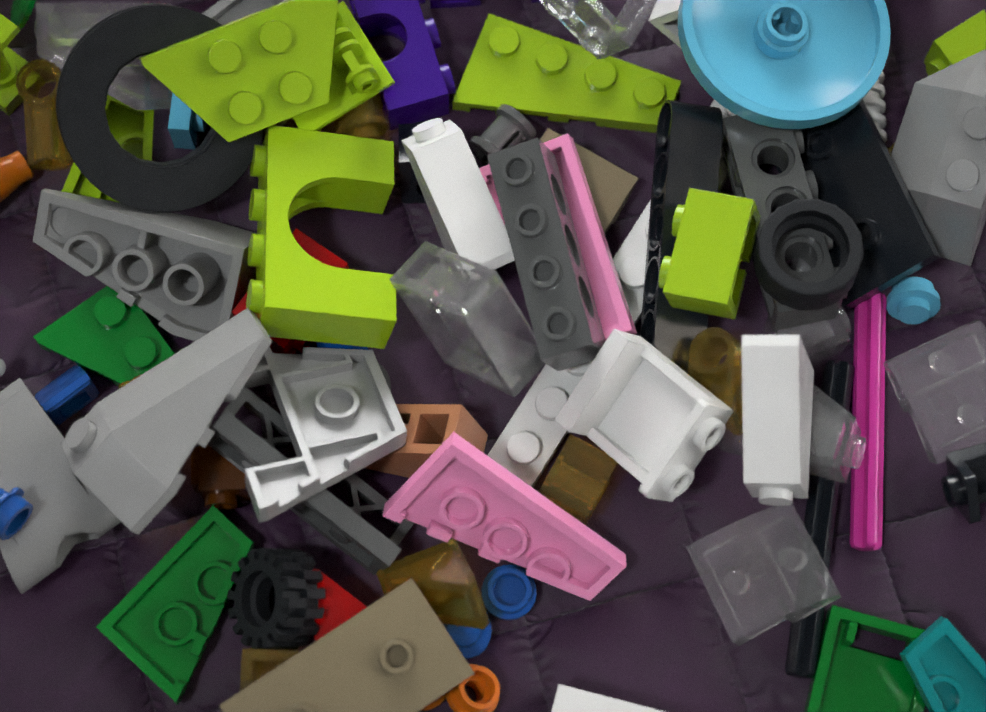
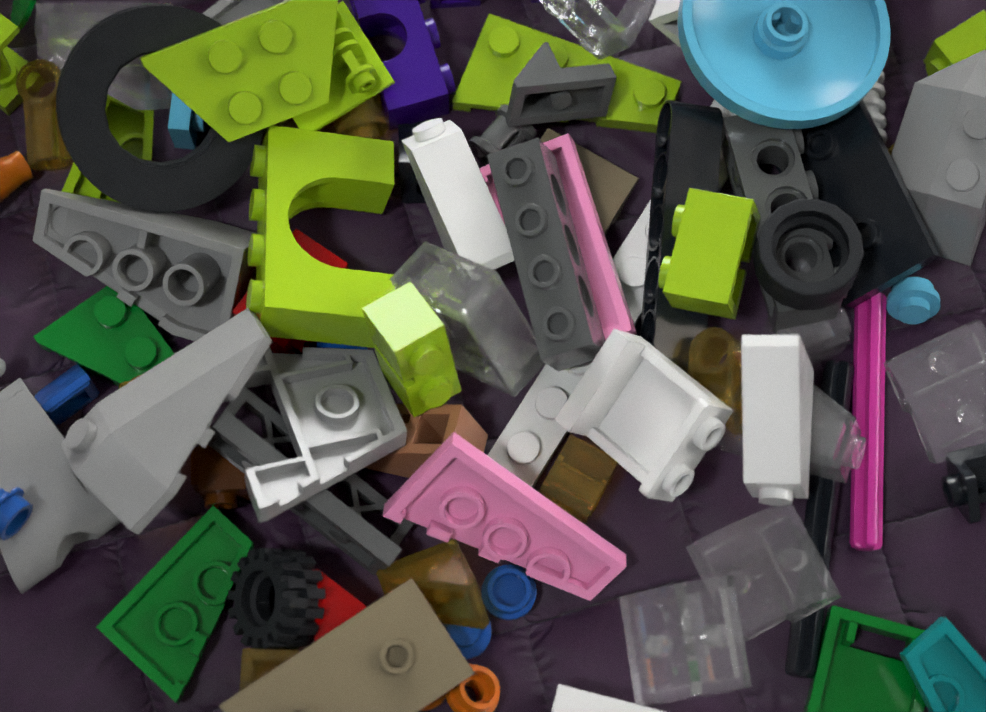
(412, 349): none -> lime piece
(557, 94): none -> dark grey slope
(685, 641): none -> clear slope

